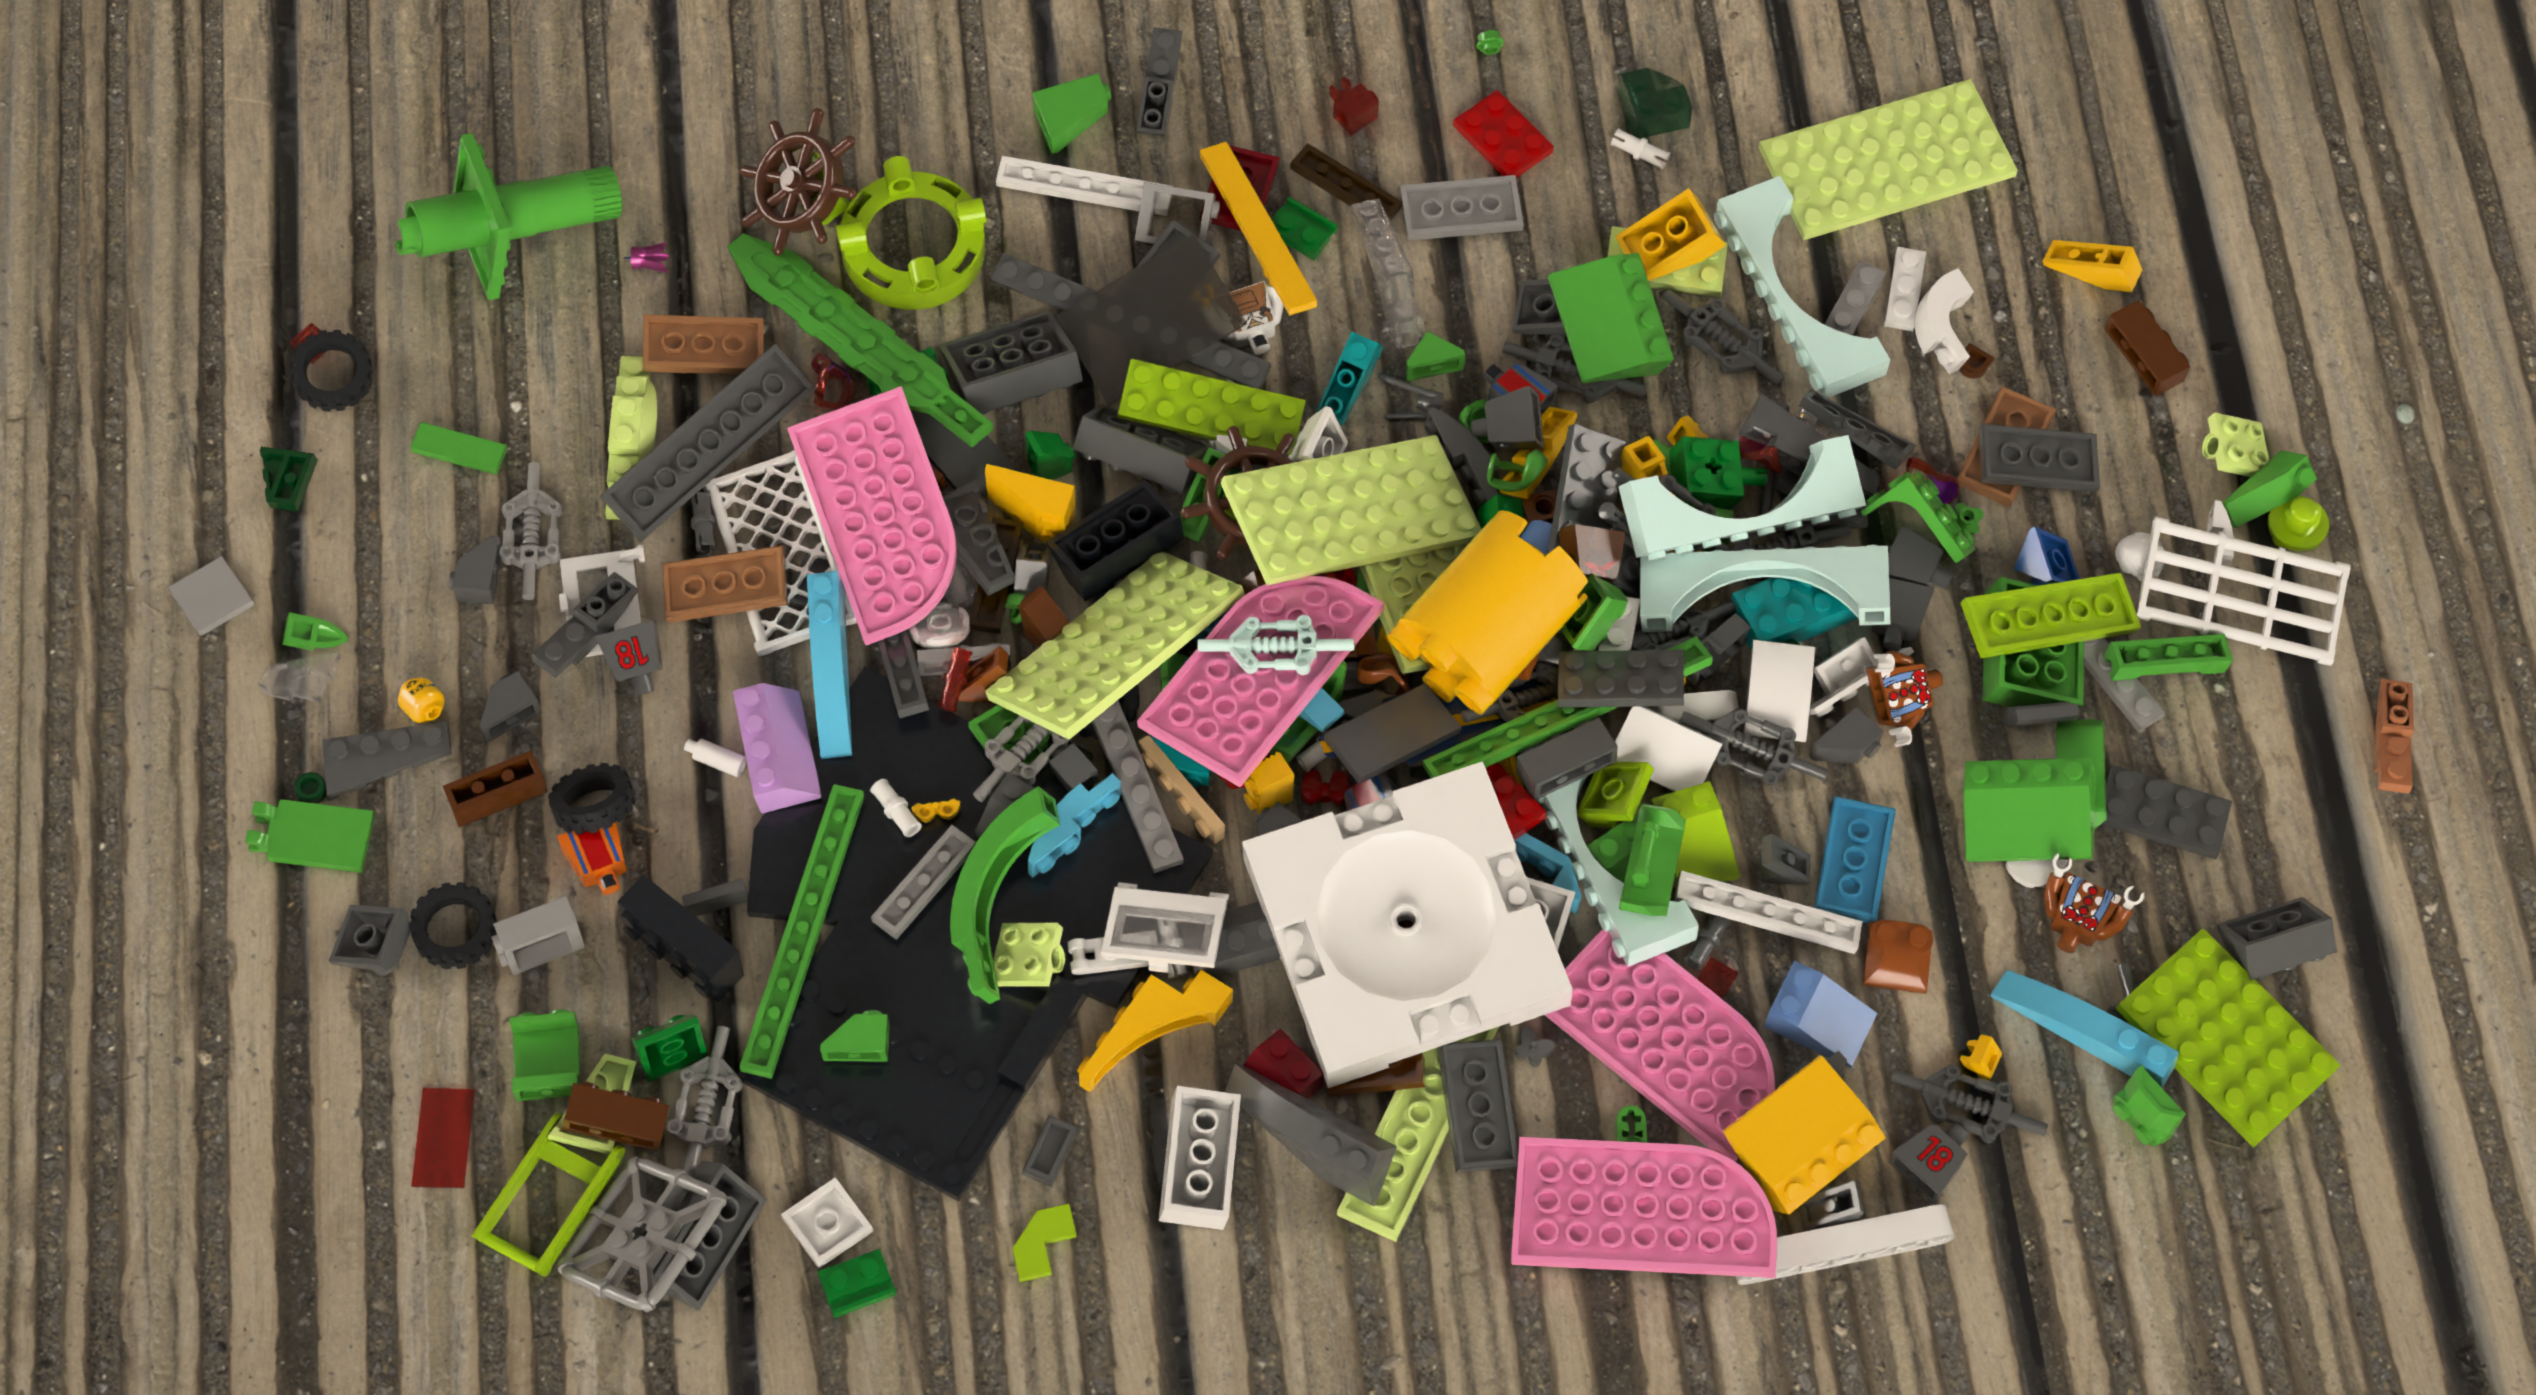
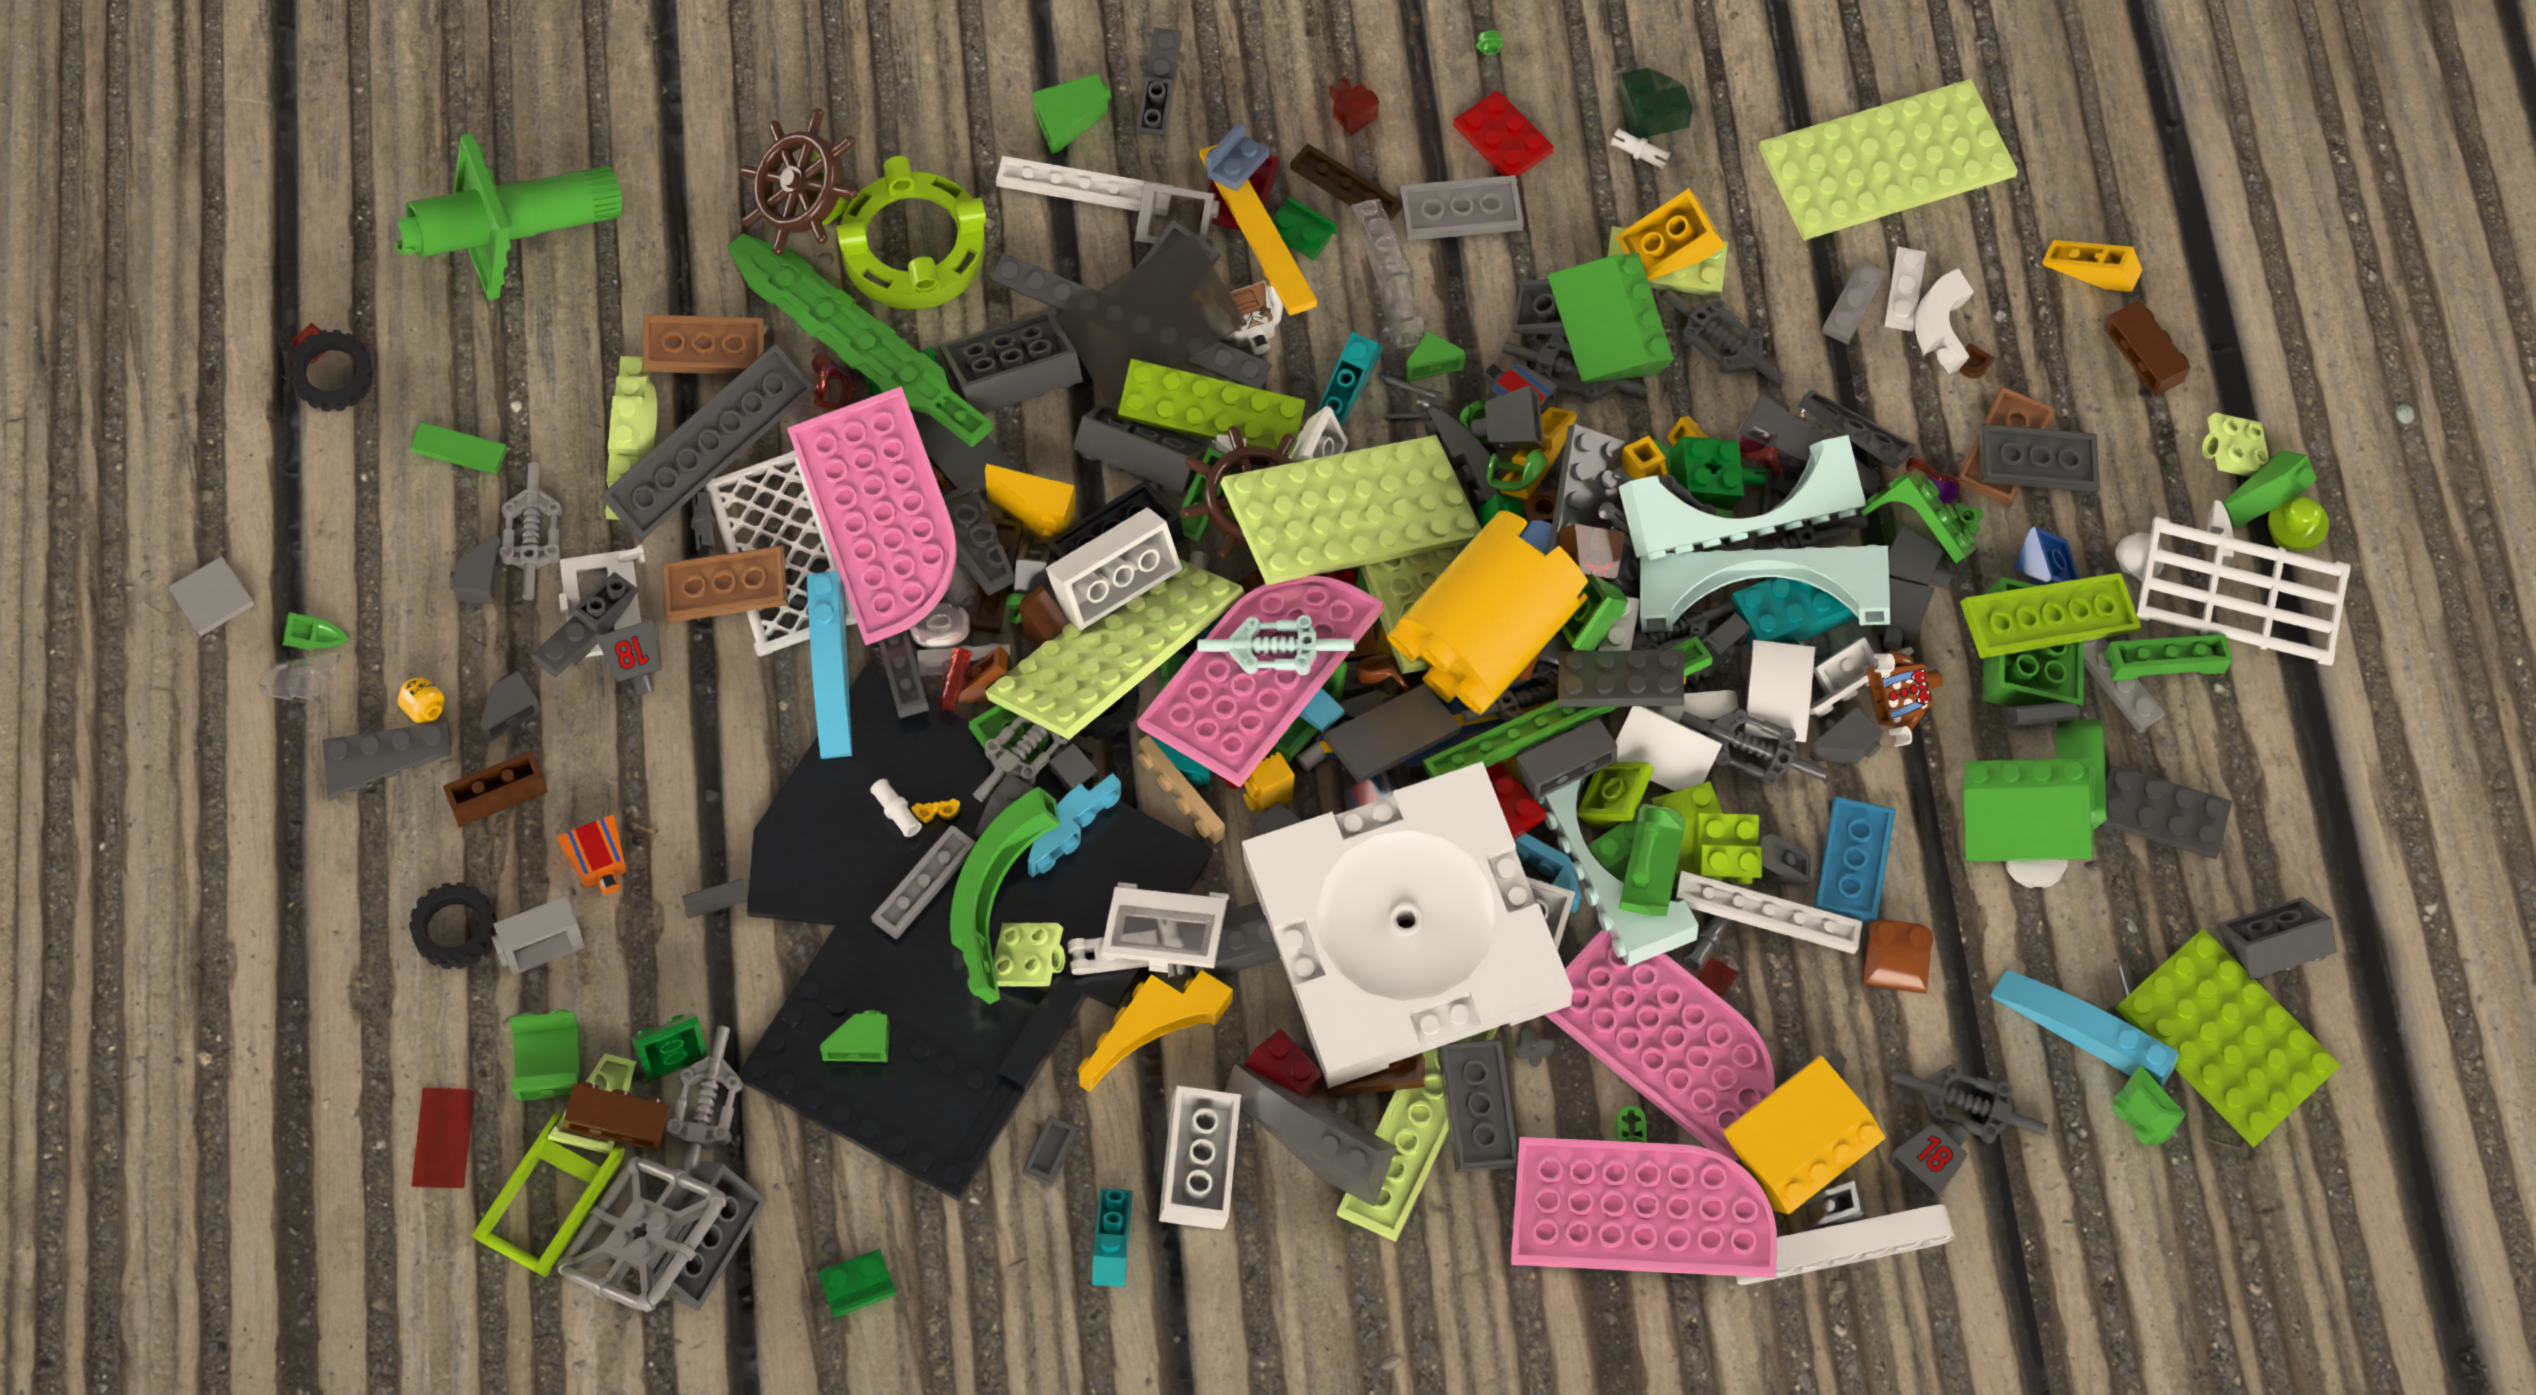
(286, 476): dark green wing -> none
(310, 788): dark green tile -> none
(313, 834): bright green tile -> none
(371, 938): dark grey slope -> none
(600, 814): black tyre -> none
(648, 256): flat silver piece -> none
(680, 939): black brick -> none
(716, 756): white cylinder -> none
(776, 746): lavender slope -> none
(802, 932): bright green plate -> none
(827, 1222): white plate -> none
(1045, 1227): lime tile -> none
(1048, 454): green slope -> none
(1112, 1237): none -> teal slope
(1114, 568): none -> white brick
(1137, 789): light grey plate -> none
(1235, 158): none -> sand blue bracket
(1314, 790): red piece -> none
(1727, 847): none -> lime plate
(1819, 1014): medium blue slope -> none
(1829, 356): light aqua arch -> none
(1983, 1058): yellow tile -> none
(2083, 910): torso -> none
(2393, 736): nougat slope -> none

